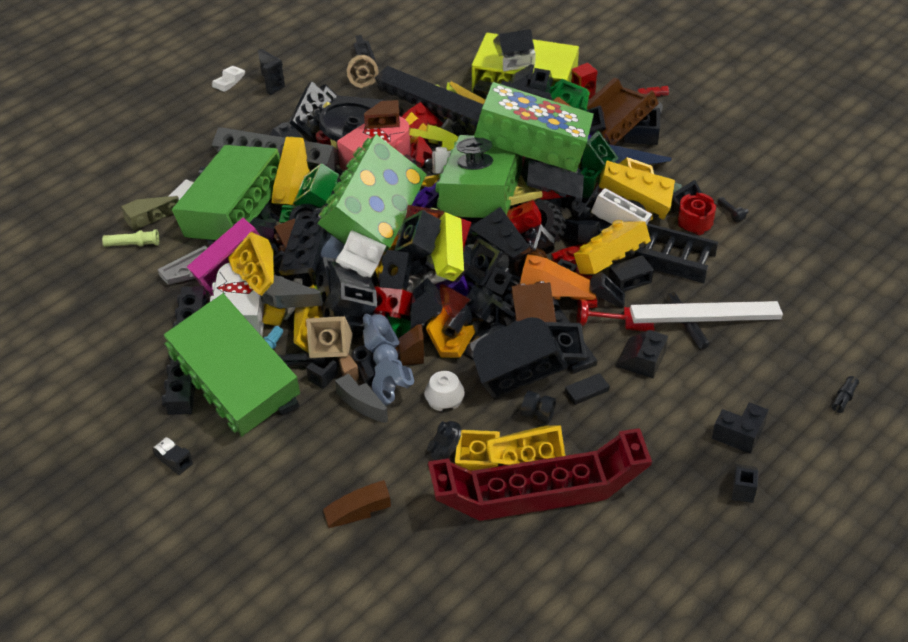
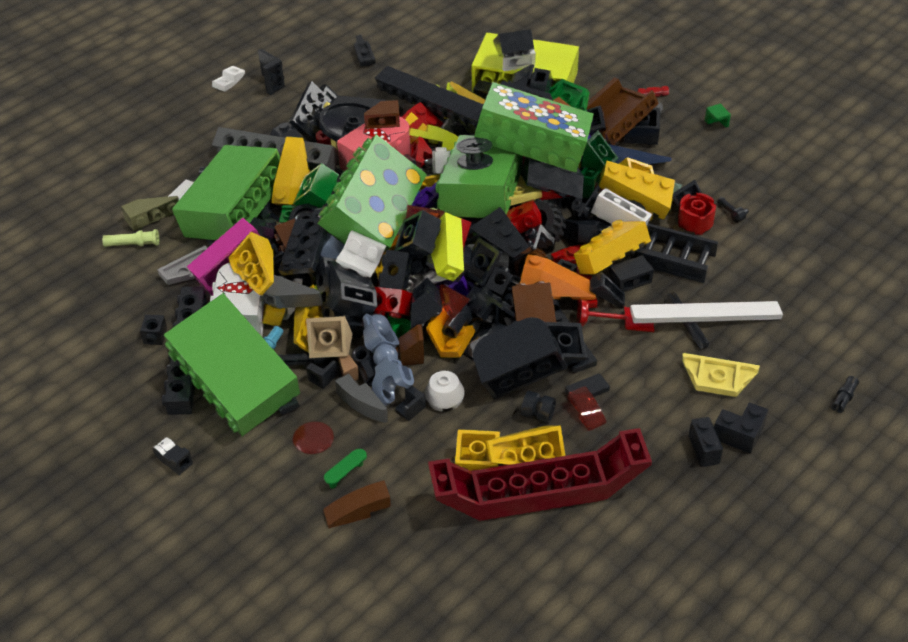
(153, 329): none -> black brick
(313, 437): none -> clear red piece
(342, 468): none -> green piece
(362, 71): tan cylinder -> none
(413, 403): none -> black panel
(445, 440): black piece -> none
(586, 77): red brick -> none
(587, 408): none -> clear red slope
(643, 353): black slope -> none
(705, 442): none -> black brick
(717, 113): none -> green panel
(718, 375): none -> light yellow wing
(745, 483): black slope -> none

